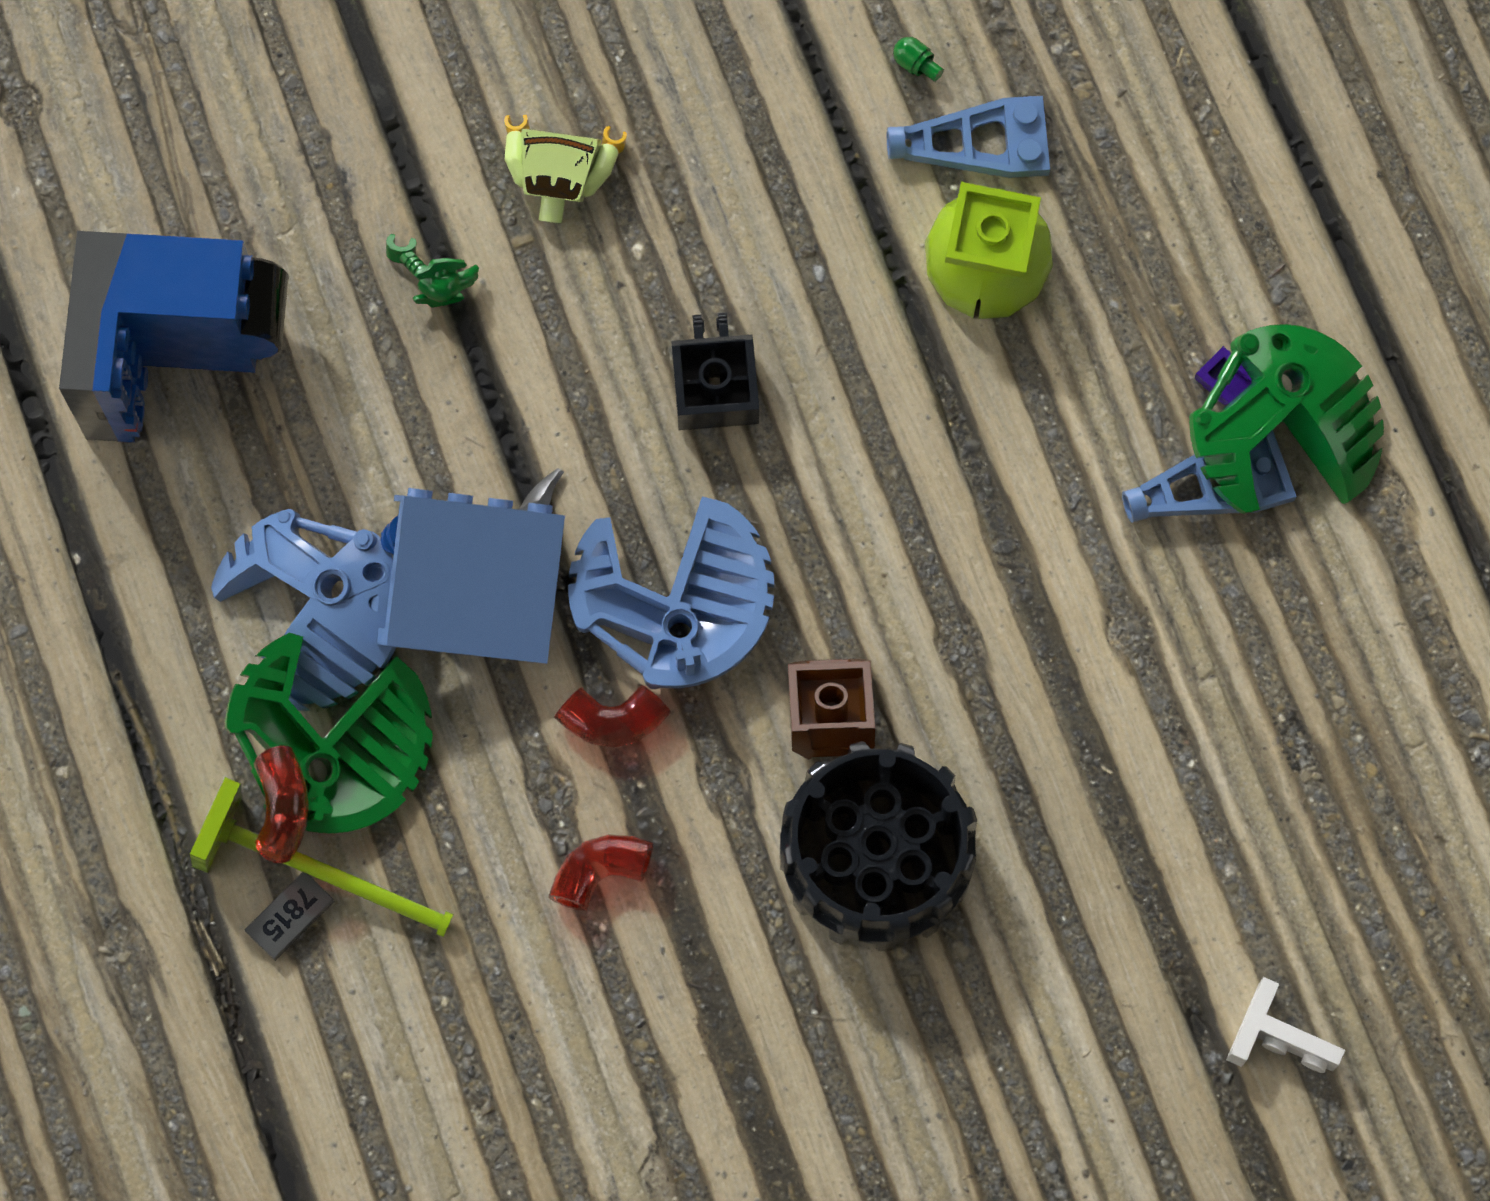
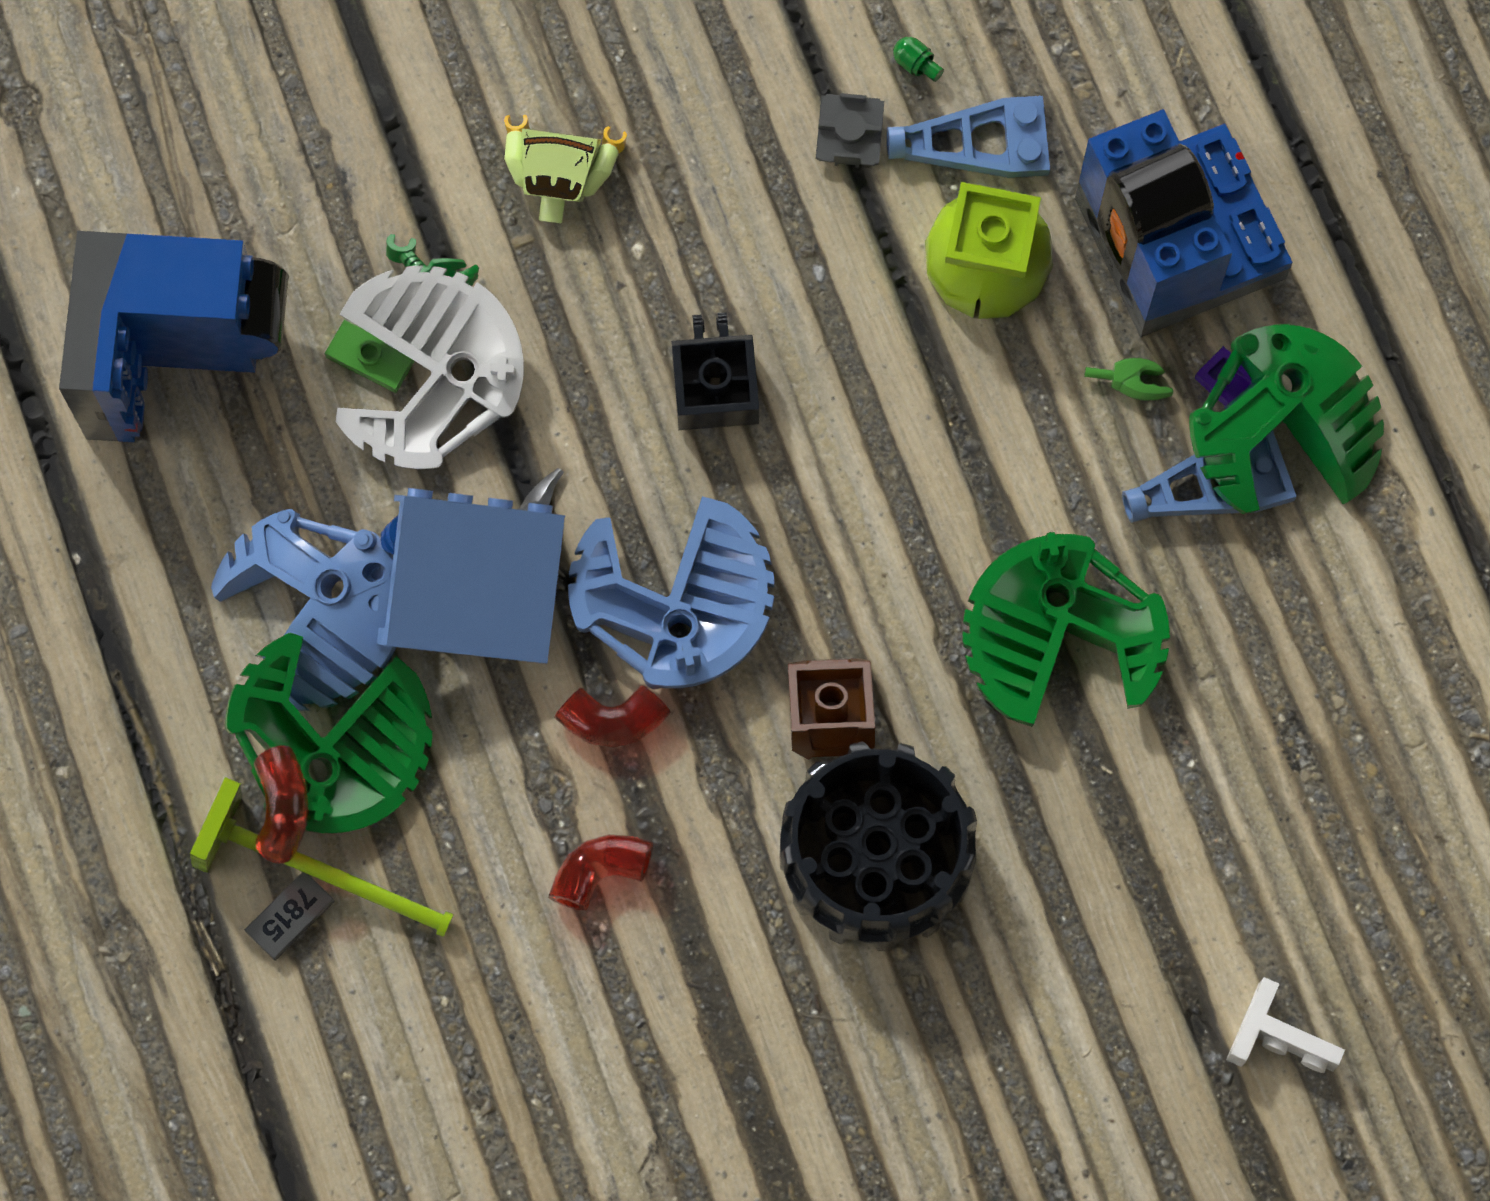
(368, 356): none -> bright green plate
(436, 325): none -> white piece
(850, 129): none -> dark grey piece
(1020, 632): none -> green piece
(1127, 379): none -> bright green hand
(1177, 220): none -> blue piece

